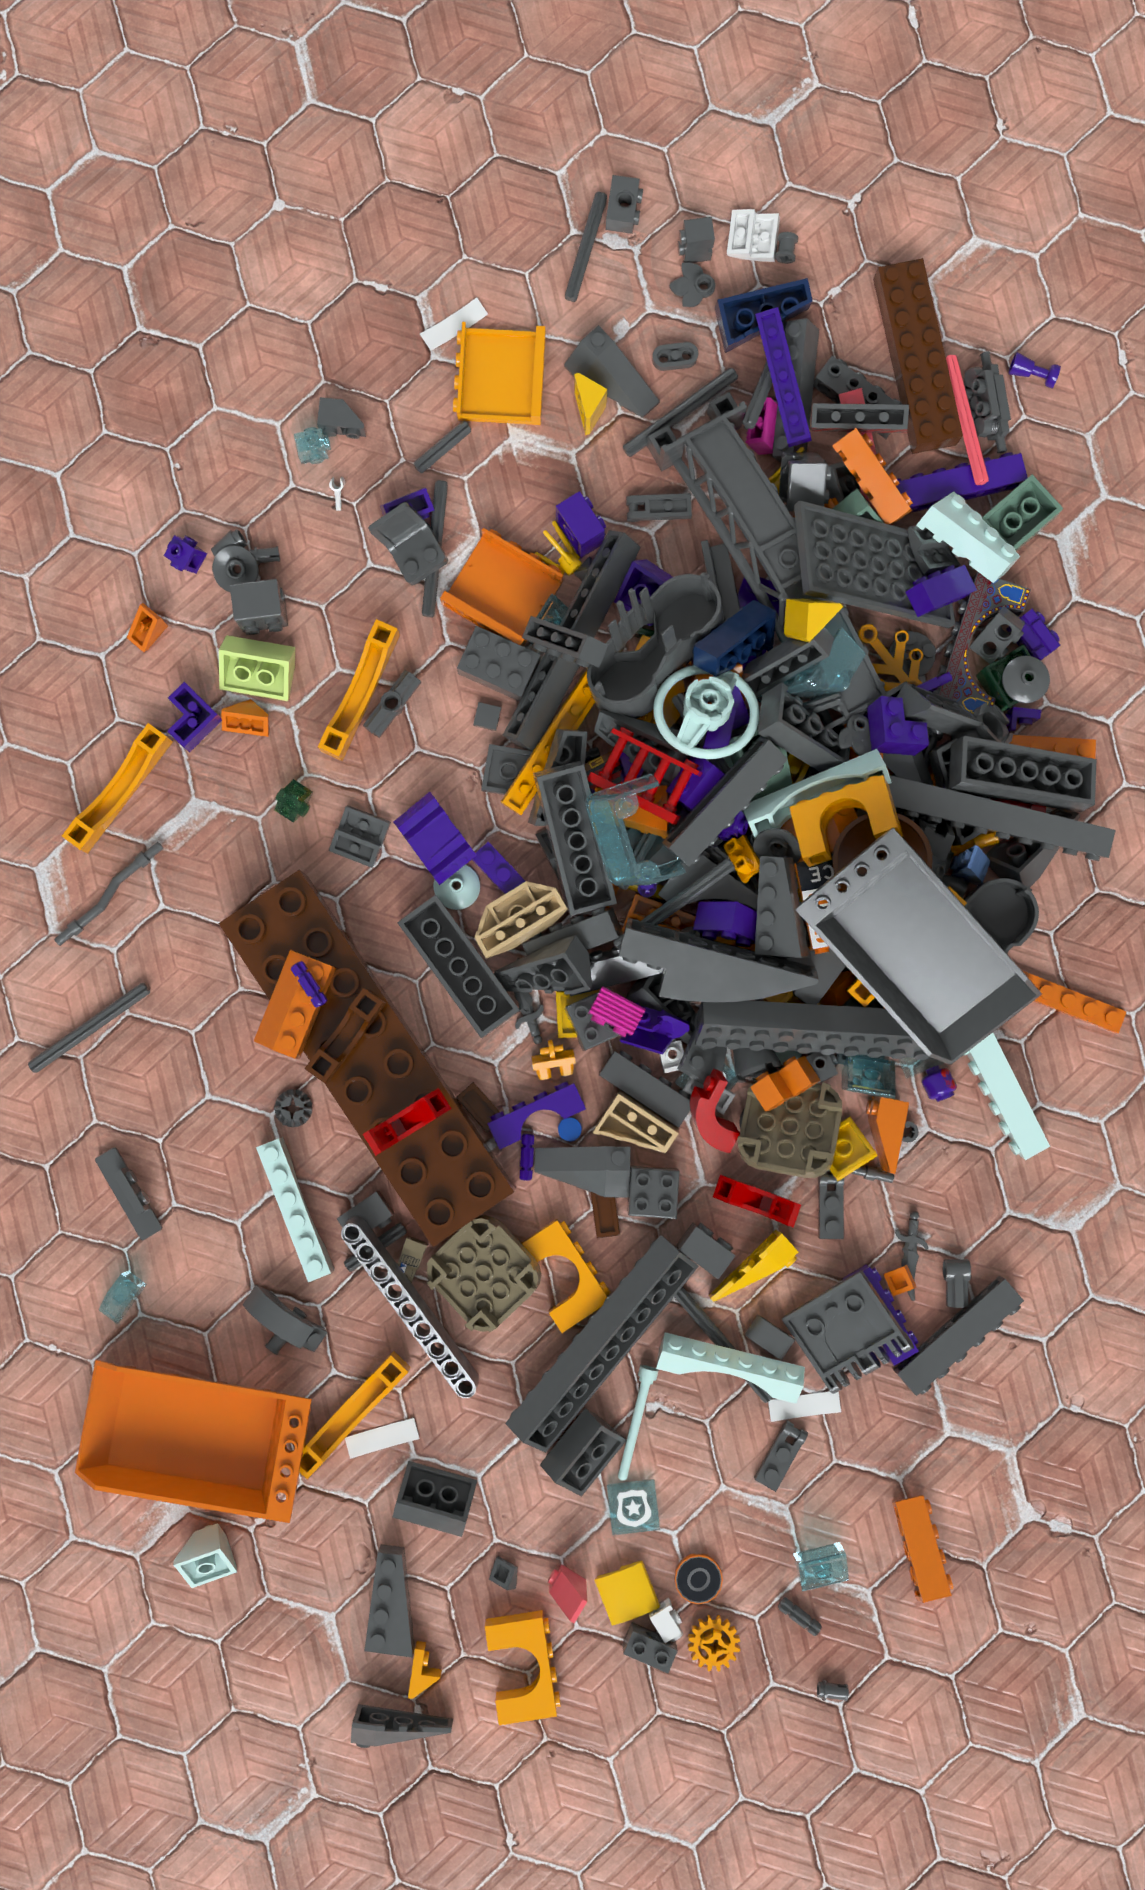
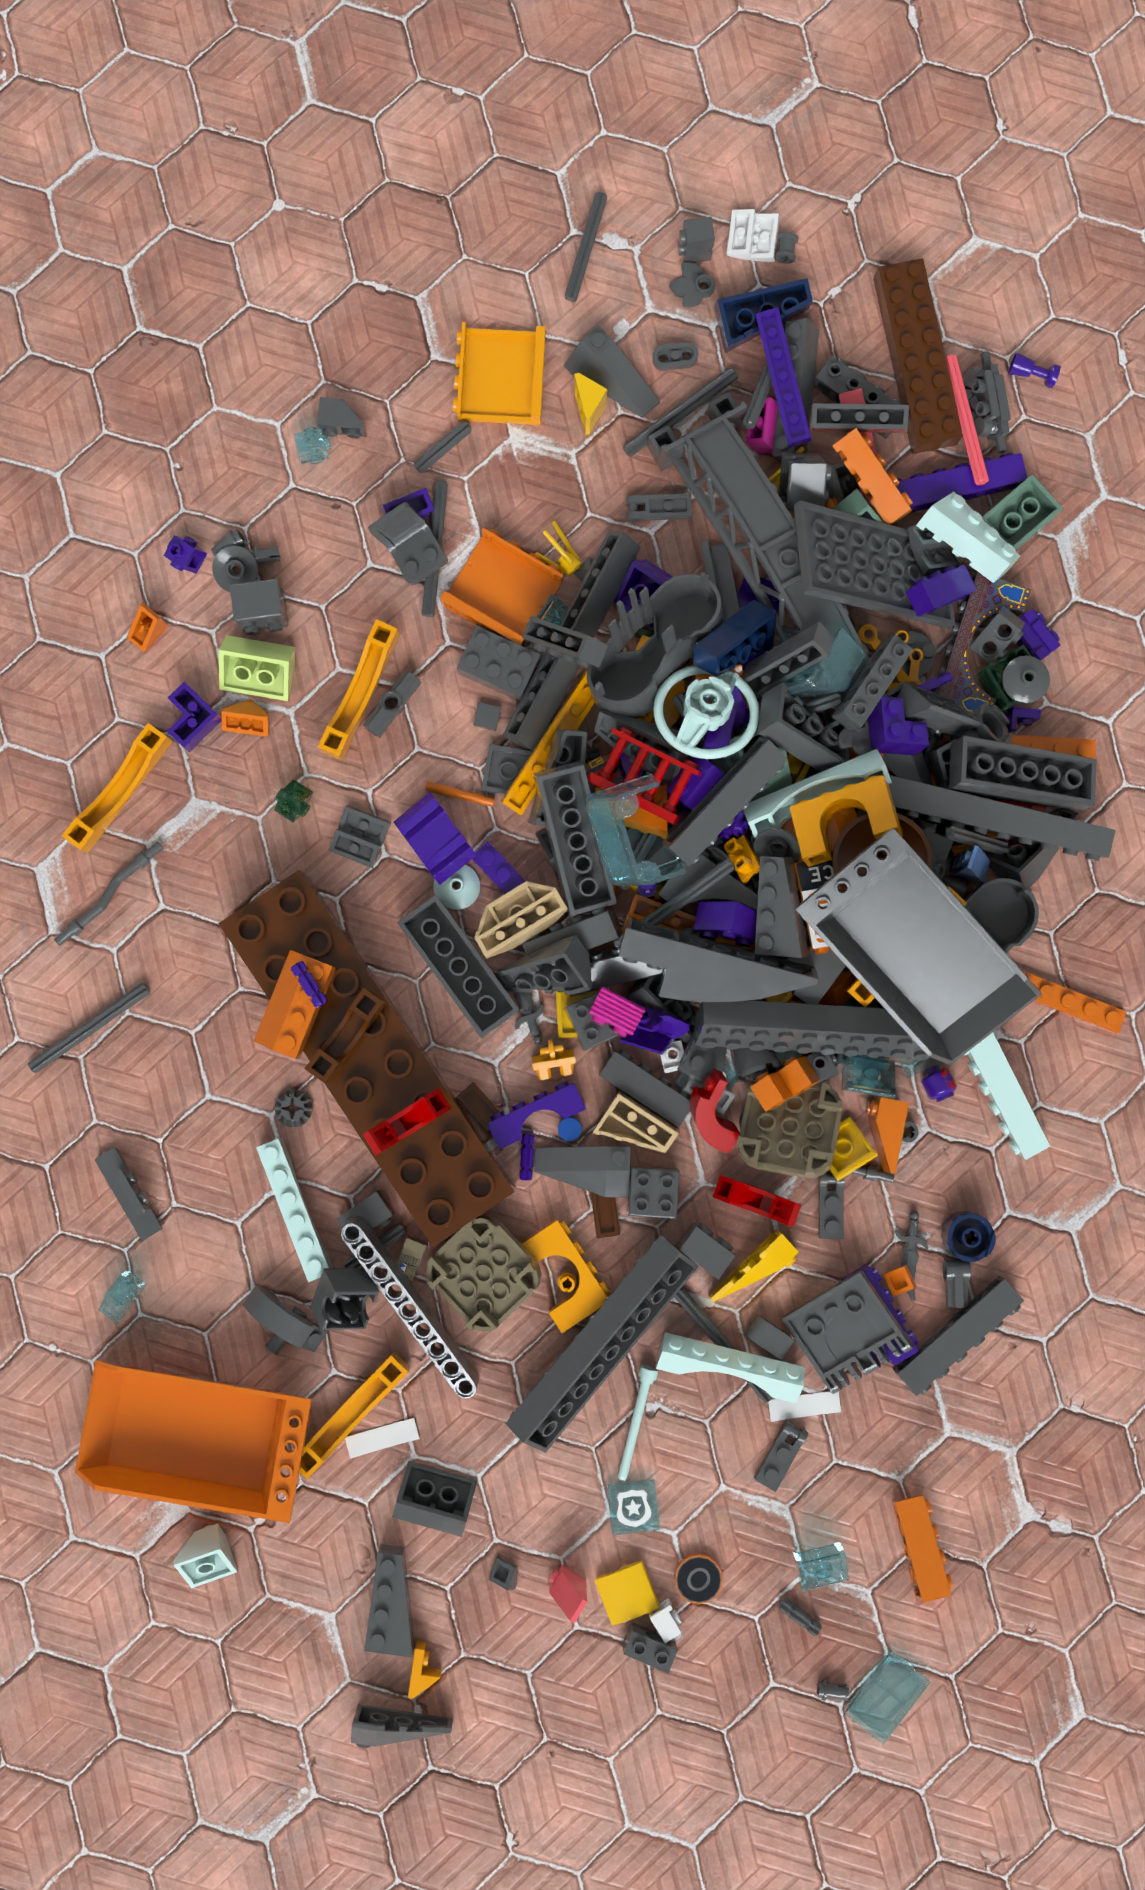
(337, 492): white hand -> none
(342, 1298): none -> dark grey piece
(448, 327): white sticker -> none
(460, 794): none -> orange bar
(538, 1698): light orange arch -> none
(564, 1276): none -> light orange pin
(580, 524): dark purple brick -> none
(582, 1452): dark grey slope -> none
(623, 191): dark grey brick -> none
(704, 1640): light orange gear -> none
(808, 617): yellow slope -> none
(872, 683): none -> dark grey brick
(886, 1697): none -> clear light blue piece
(971, 1249): none -> dark blue brick
(972, 838): none -> dark grey axle

